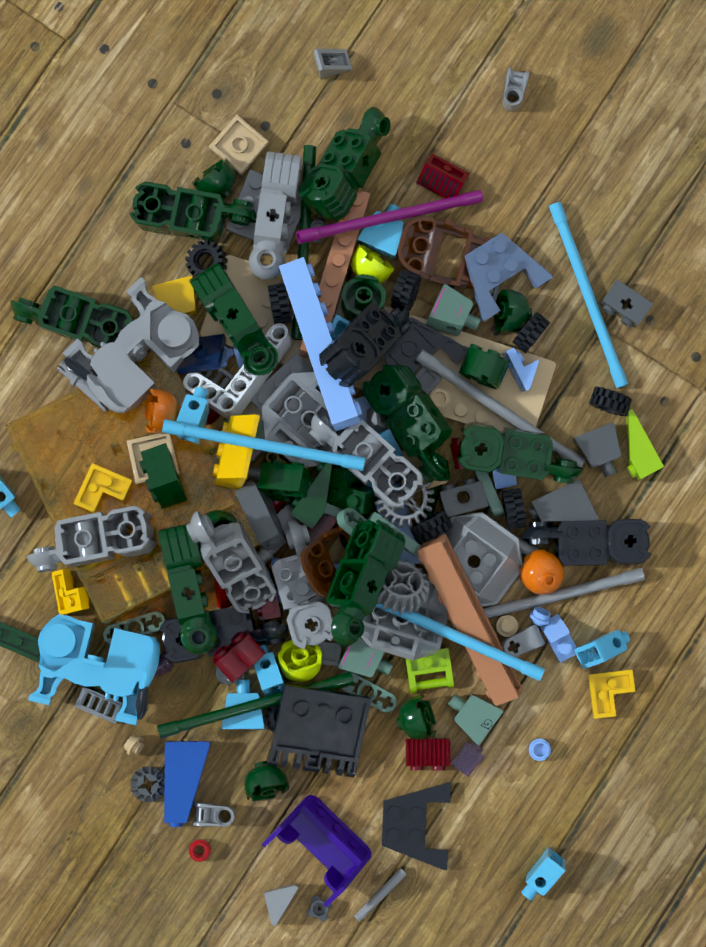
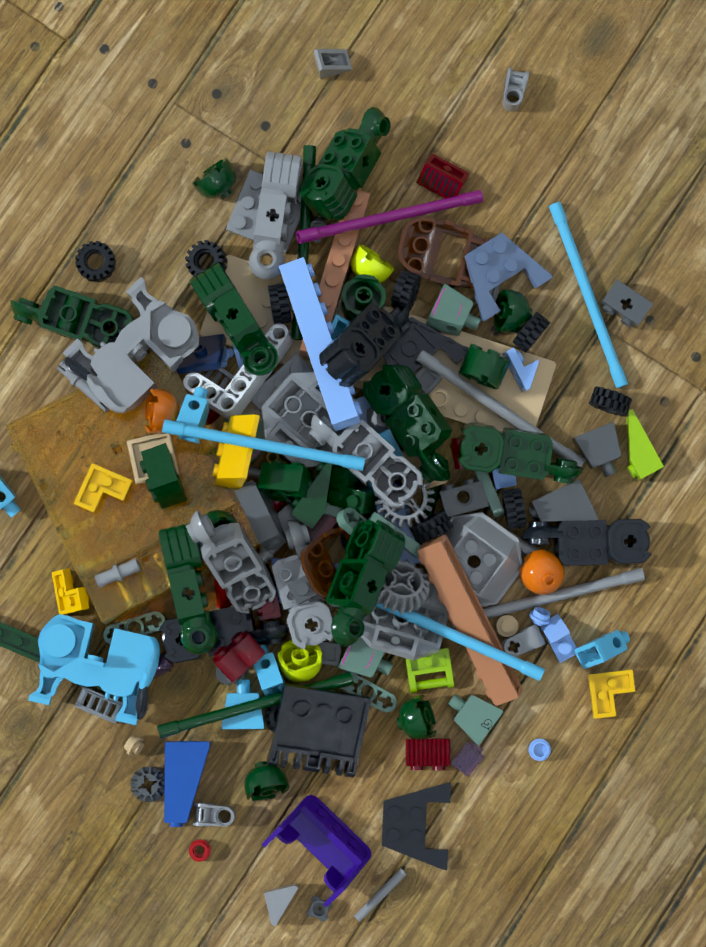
(95, 248): none -> black tyre
(97, 538): light grey brick -> none
(117, 572): none -> light grey pin
(178, 295): yellow torso -> none
(187, 211): dark green brick -> none
(239, 144): tan plate -> none
(383, 237): medium azure torso -> none
(550, 867): medium azure torso -> none

